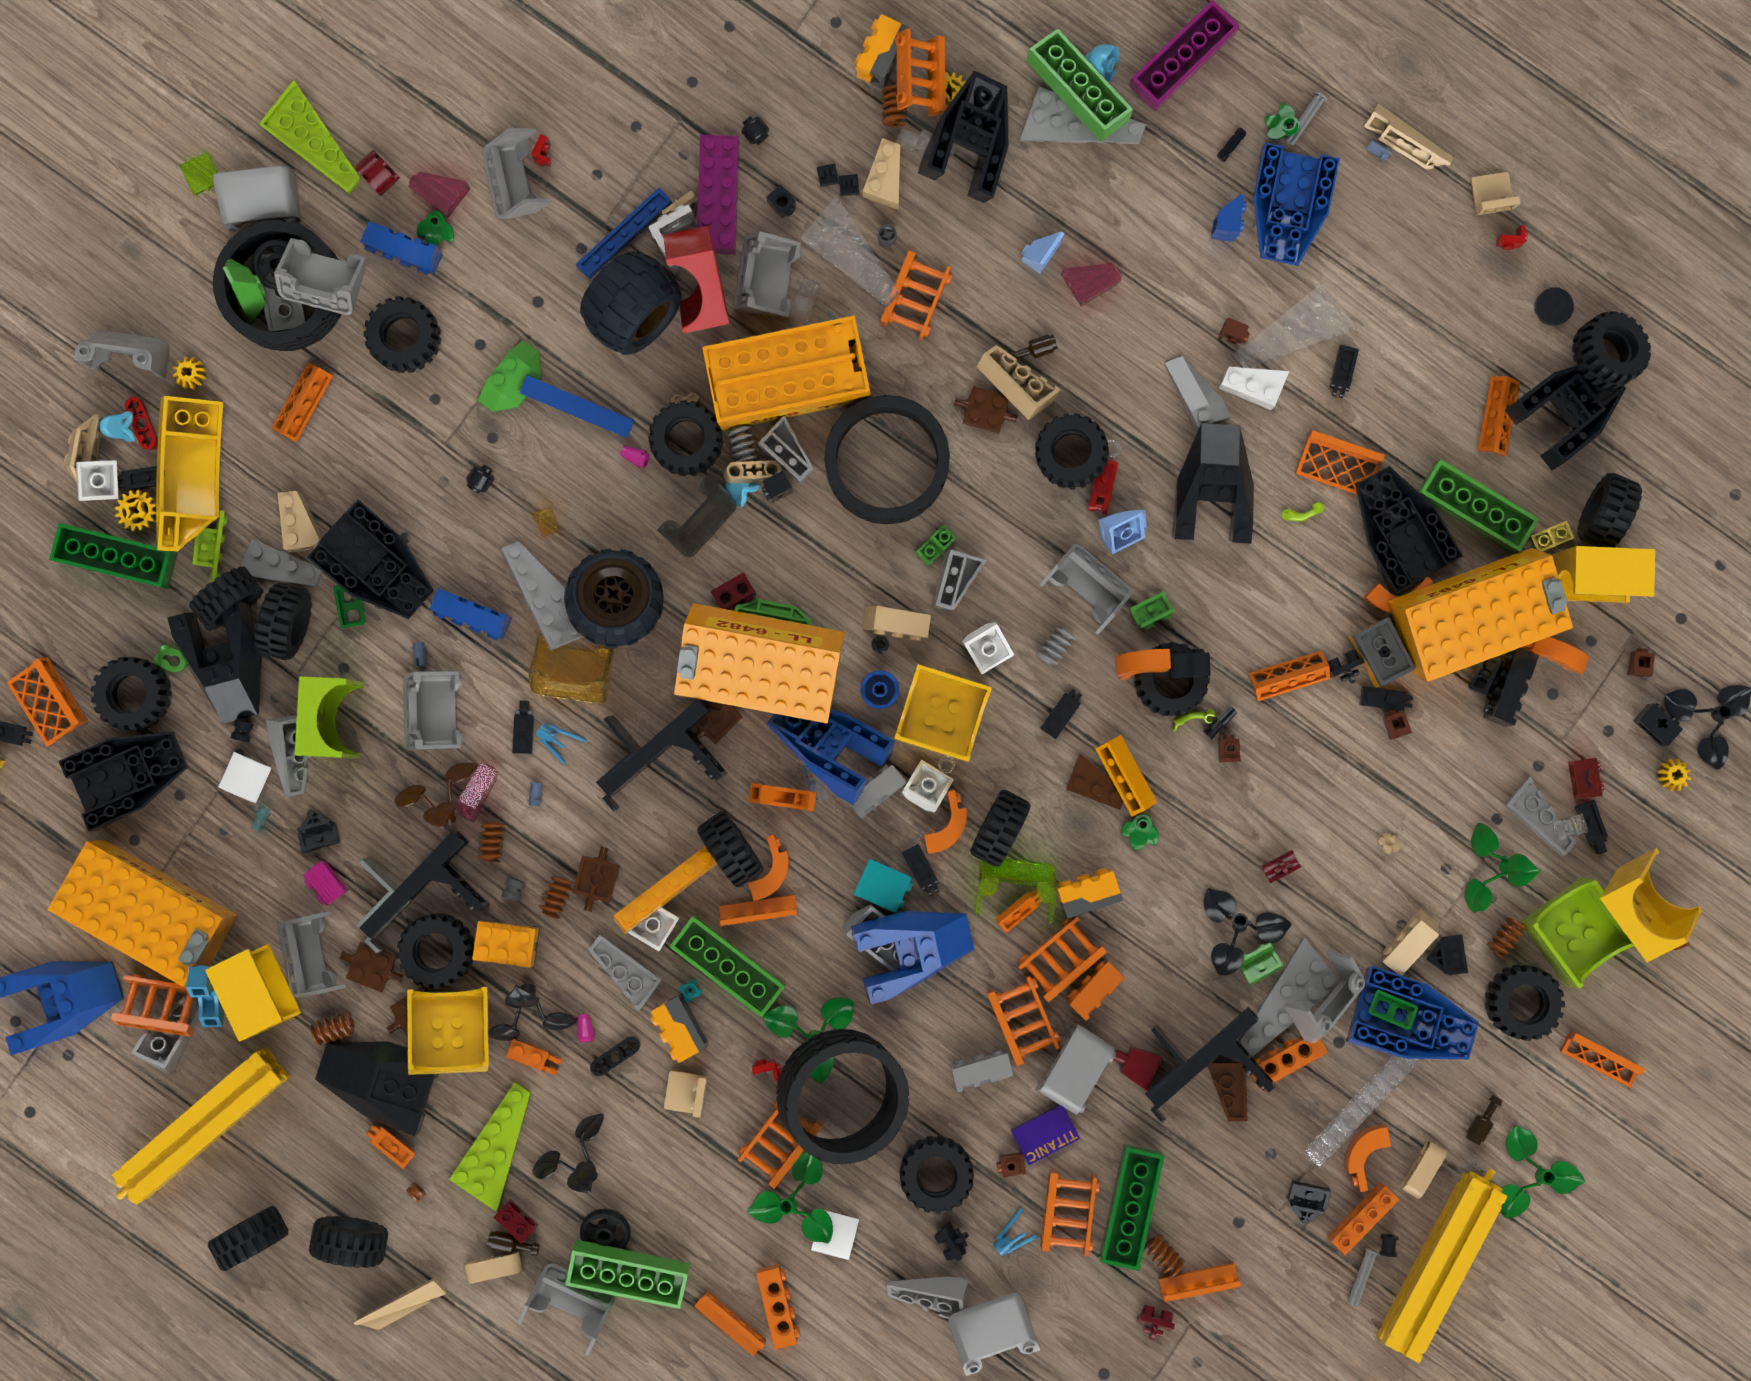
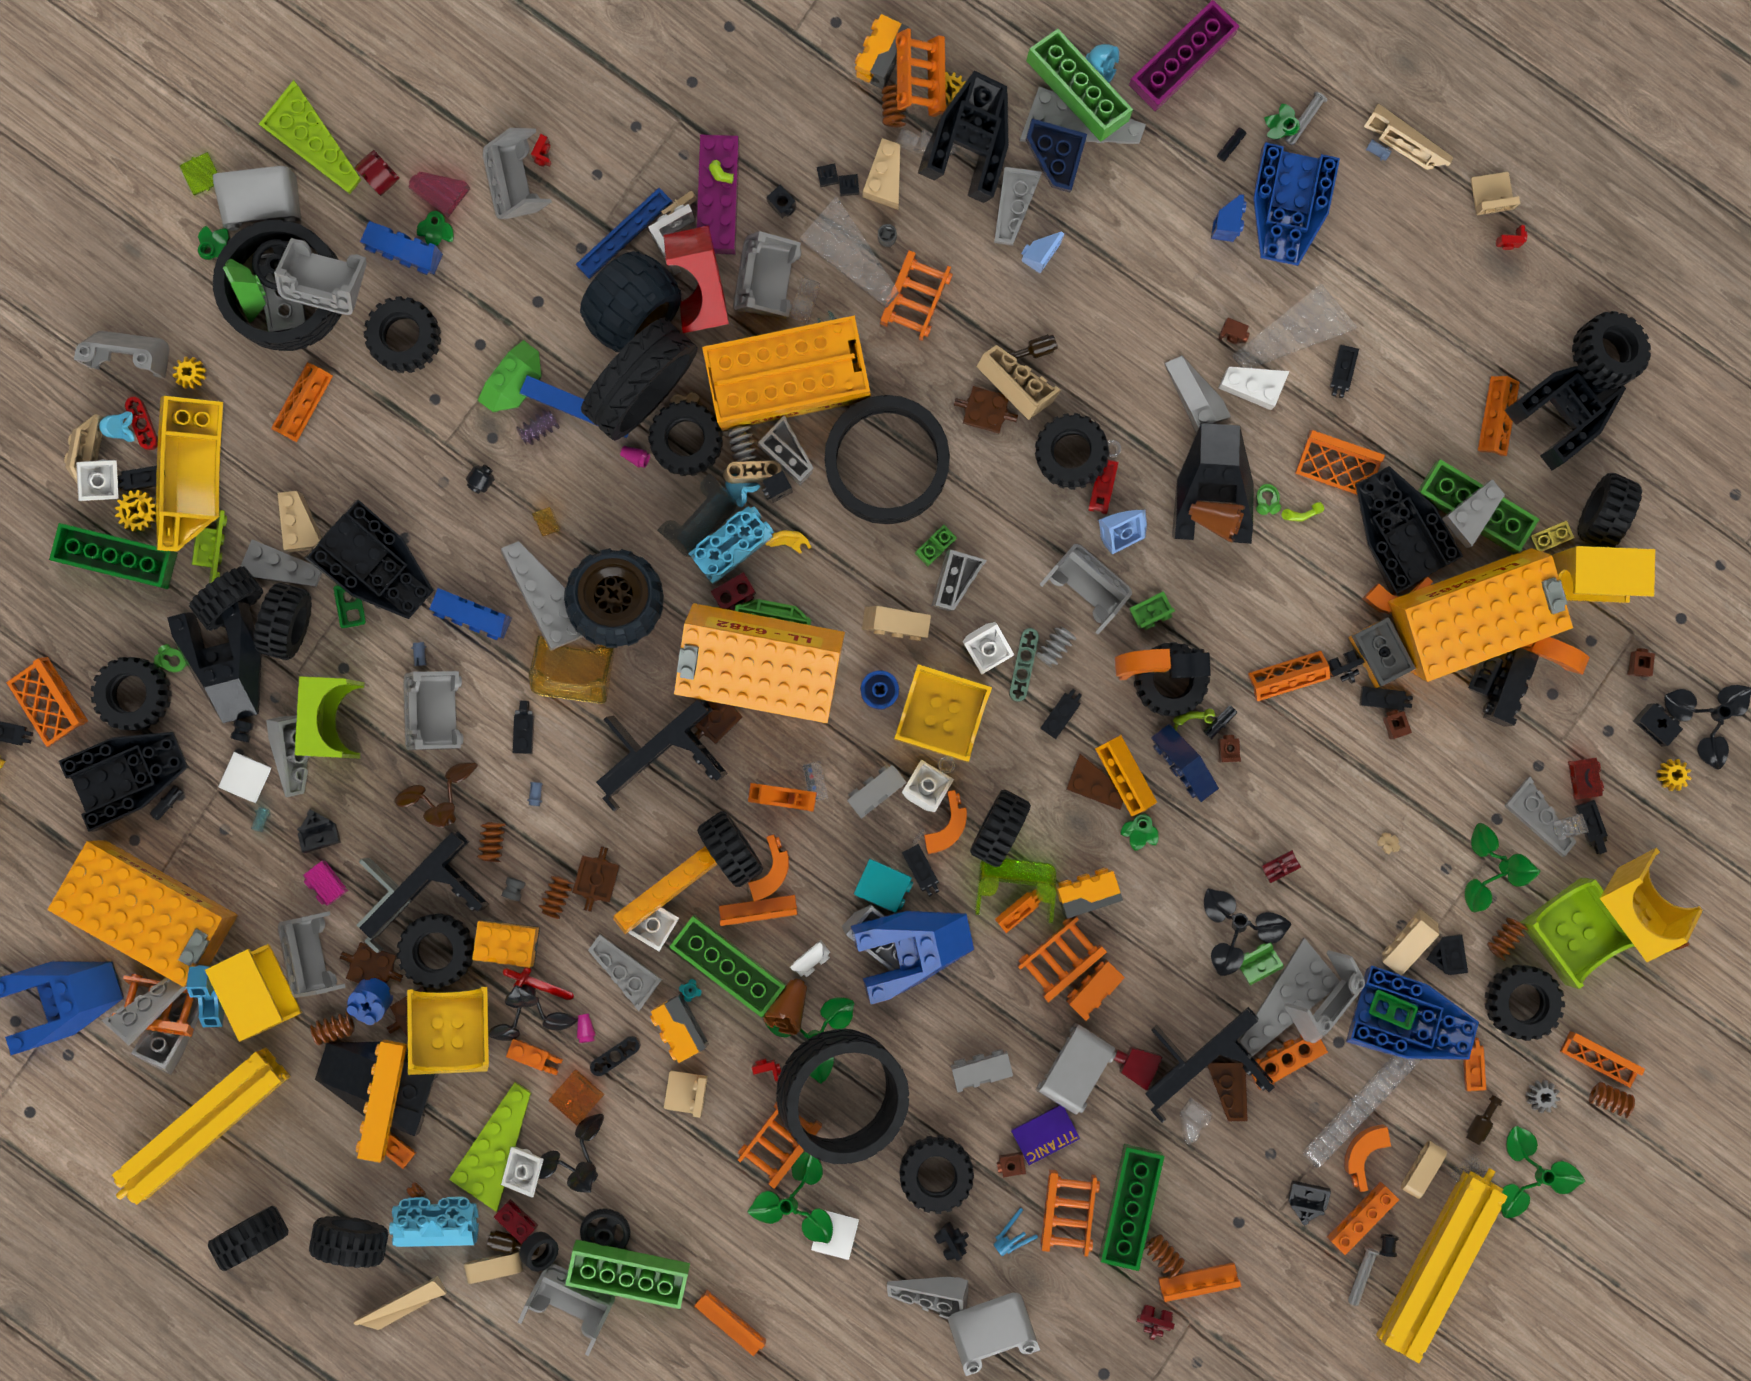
(137, 1016): none -> light grey wing
(166, 803): none -> black axle
(214, 240): none -> green plate
(369, 1001): none -> blue brick
(382, 1101): none -> light orange brick
(441, 1224): none -> medium azure brick
(476, 792): clear pink slope -> none
(522, 1171): none -> white slope
(524, 978): none -> red sword
(531, 1244): none -> black tyre
(537, 427): none -> clear purple piece
(547, 734): dark azure plant -> none
(576, 1097): none -> clear orange slope
(639, 378): none -> black tyre
(718, 173): none -> lime arm
(731, 544): none -> medium azure brick
(755, 130): black head -> none
(780, 1337): orange brick -> none
(788, 1008): none -> dark orange cone
(789, 538): none -> yellow piece
(815, 955): none -> white slope
(821, 743): blue wedge -> none
(883, 649): black bush -> none
(1004, 1017): orange fence -> none
(1015, 197): none -> light grey wing
(1026, 665): none -> sand green beam
(1056, 151): none -> dark blue brick
(1091, 281): clear pink slope -> none
(1184, 763): none -> dark blue brick
(1193, 1118): none -> clear slope
(1218, 517): none -> dark orange cone
(1263, 508): none -> bright green piece
(1473, 513): none -> light grey wedge
(1475, 1069): none -> orange hinge
(1548, 1091): none -> light grey gear
(1554, 306): black tile -> none
(1612, 1097): none -> dark orange piece

